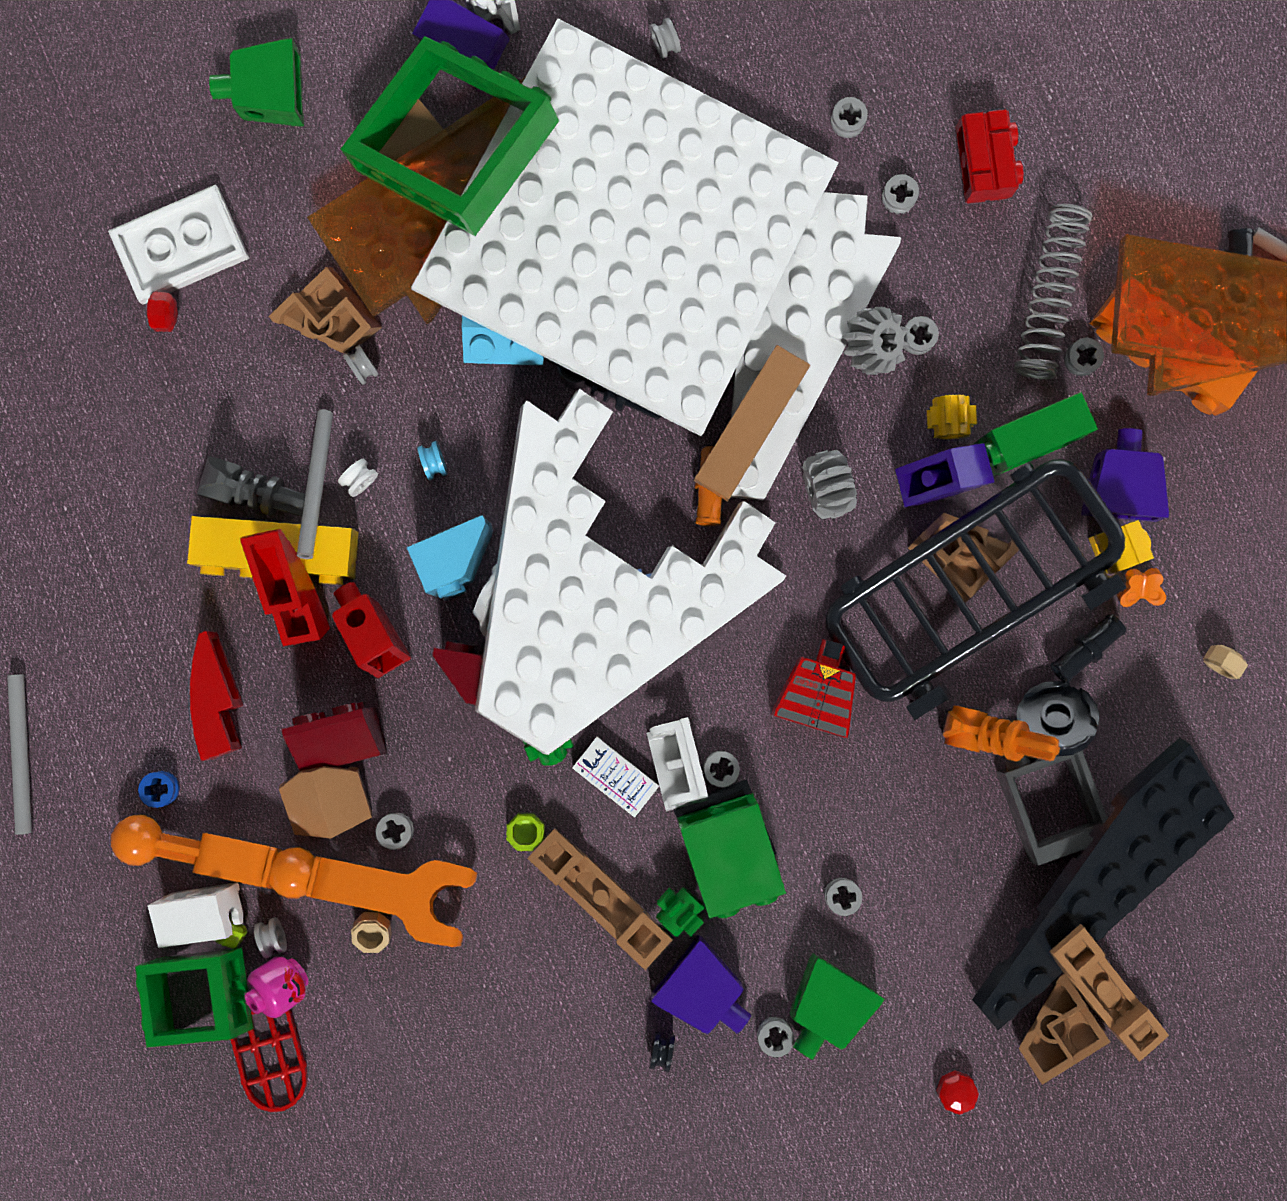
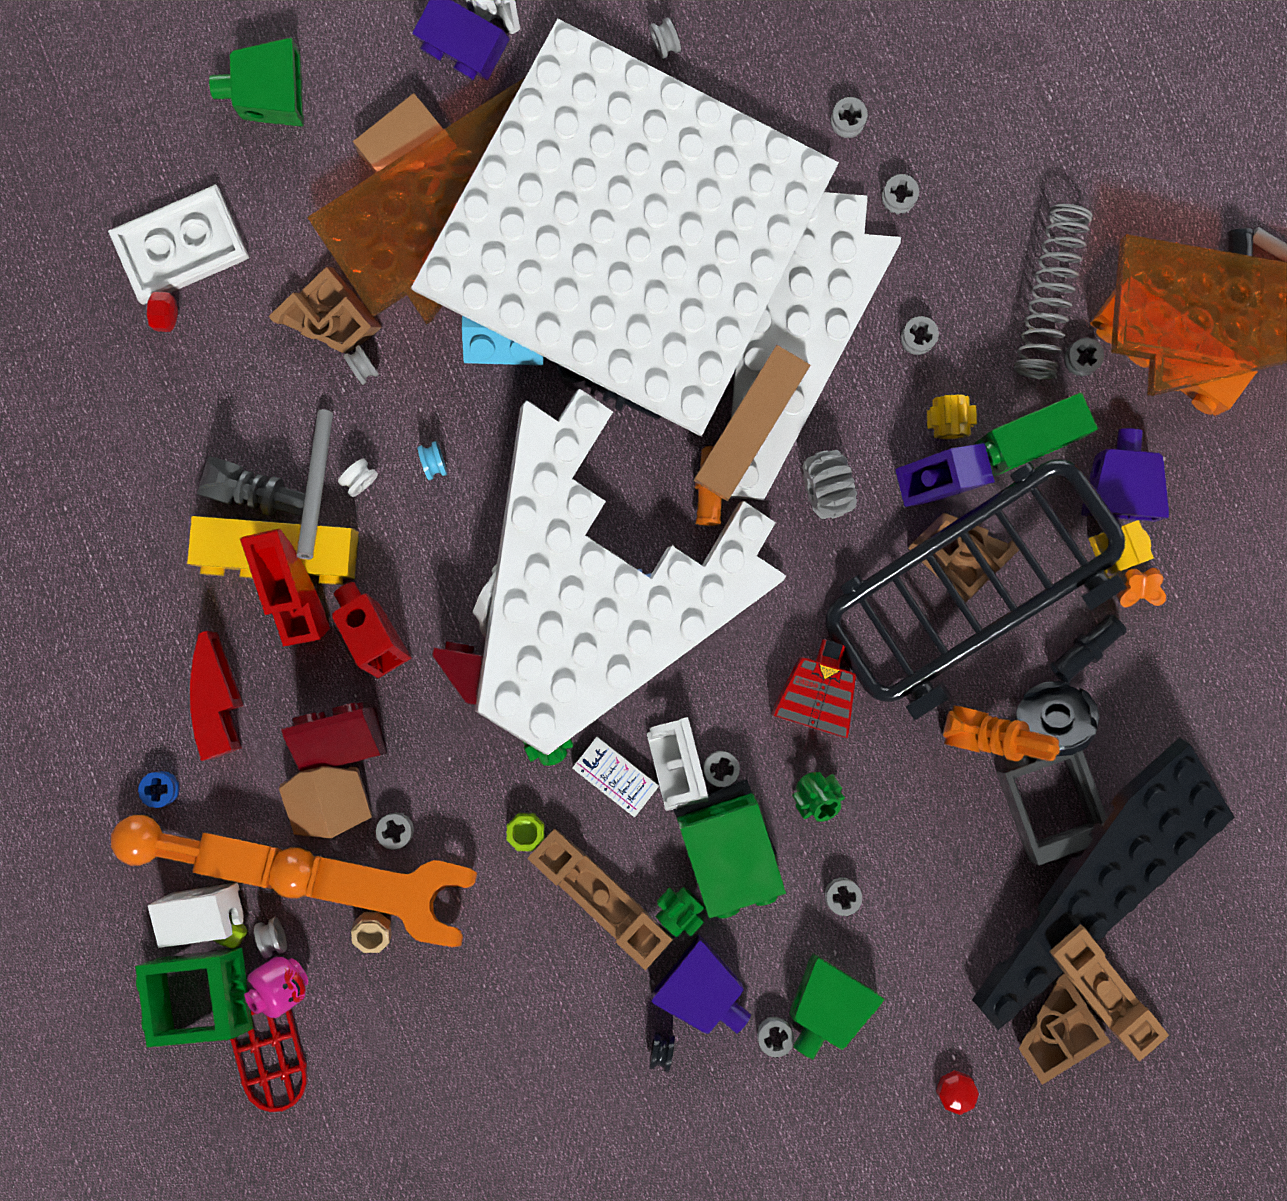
(19, 754): light grey piece -> none
(451, 557): medium azure slope -> none
(498, 173): green window -> none
(818, 796): none -> green gear
(876, 340): light grey gear -> none
(988, 156): red brick -> none
(1225, 661): tan tile -> none

